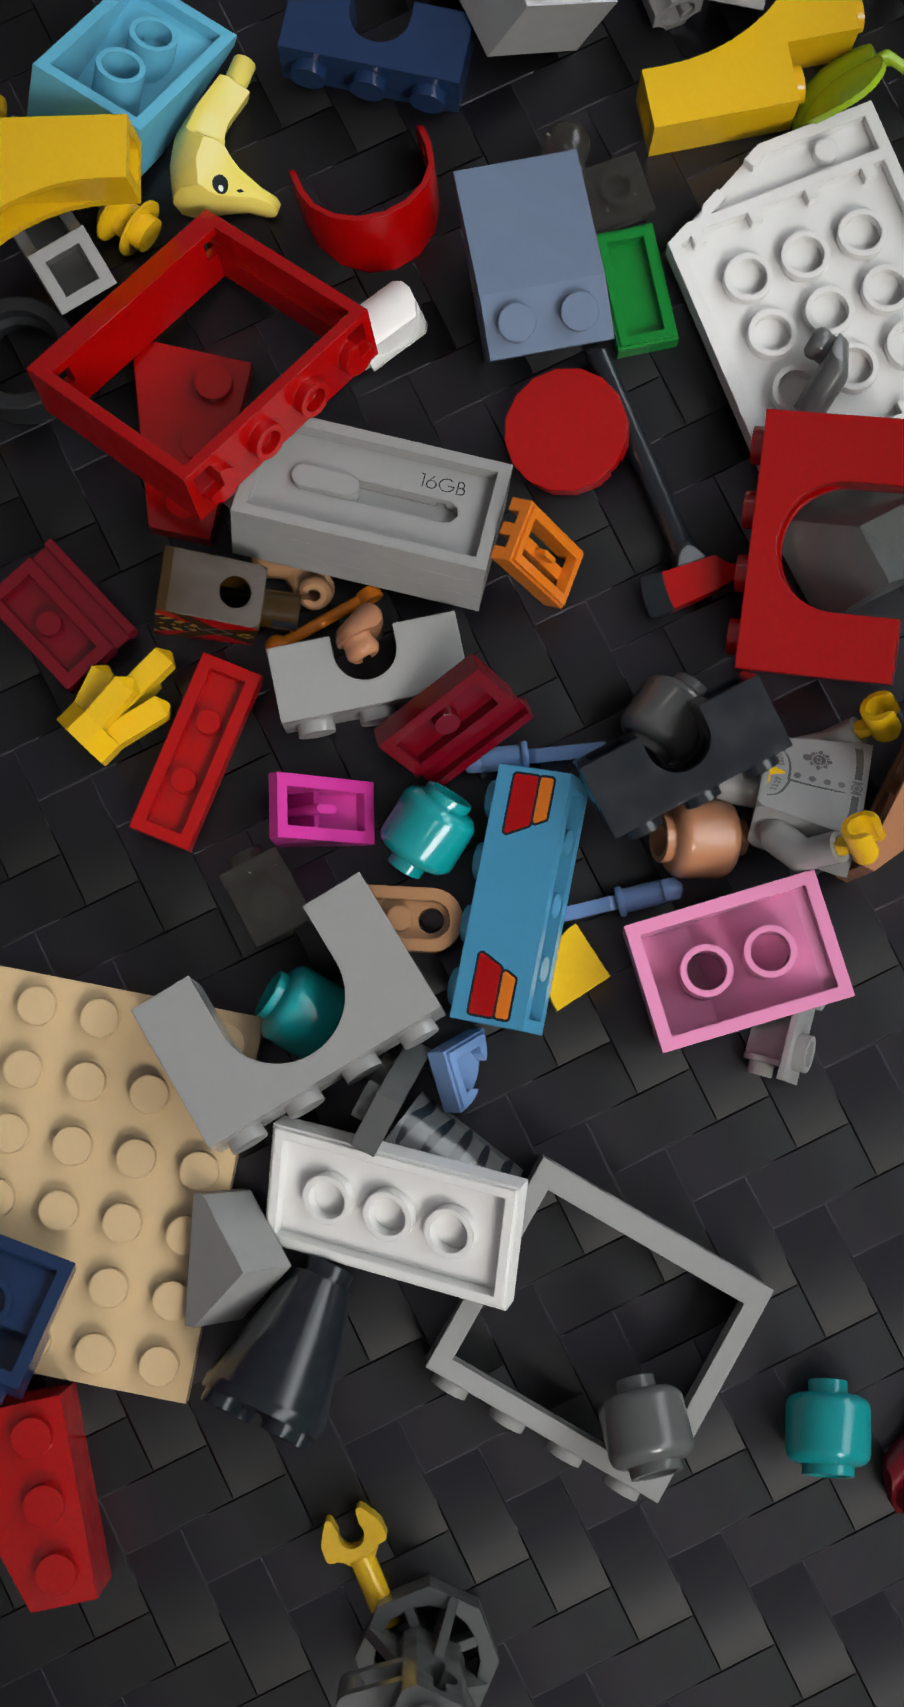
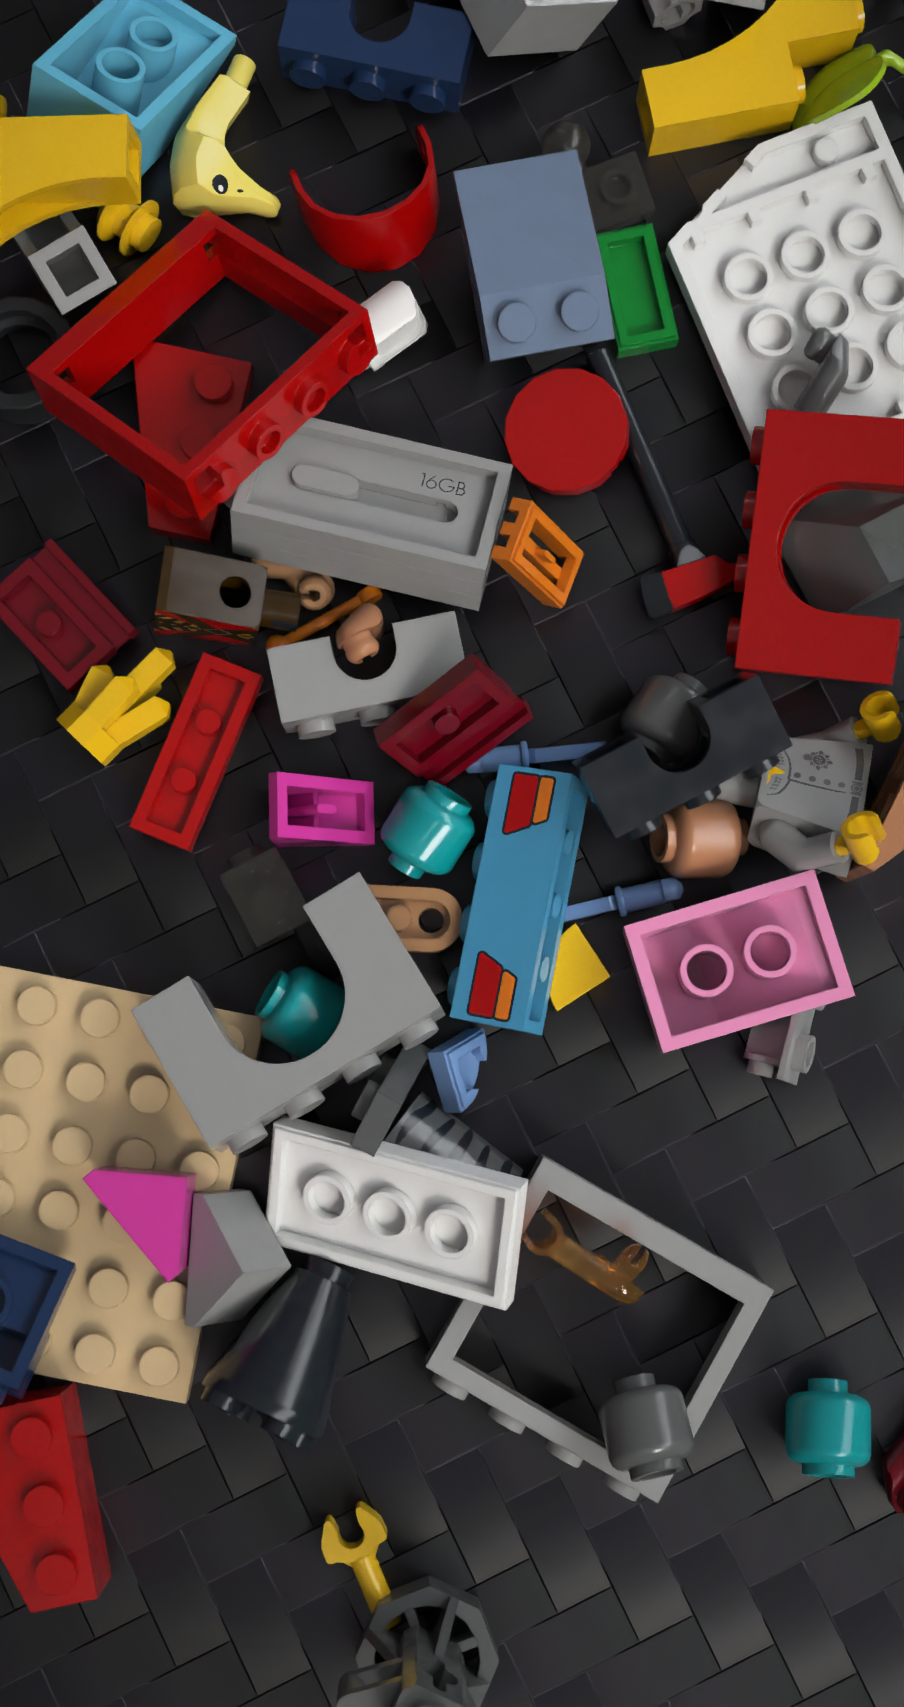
(151, 1209): none -> dark pink slope
(609, 1277): none -> clear orange piece

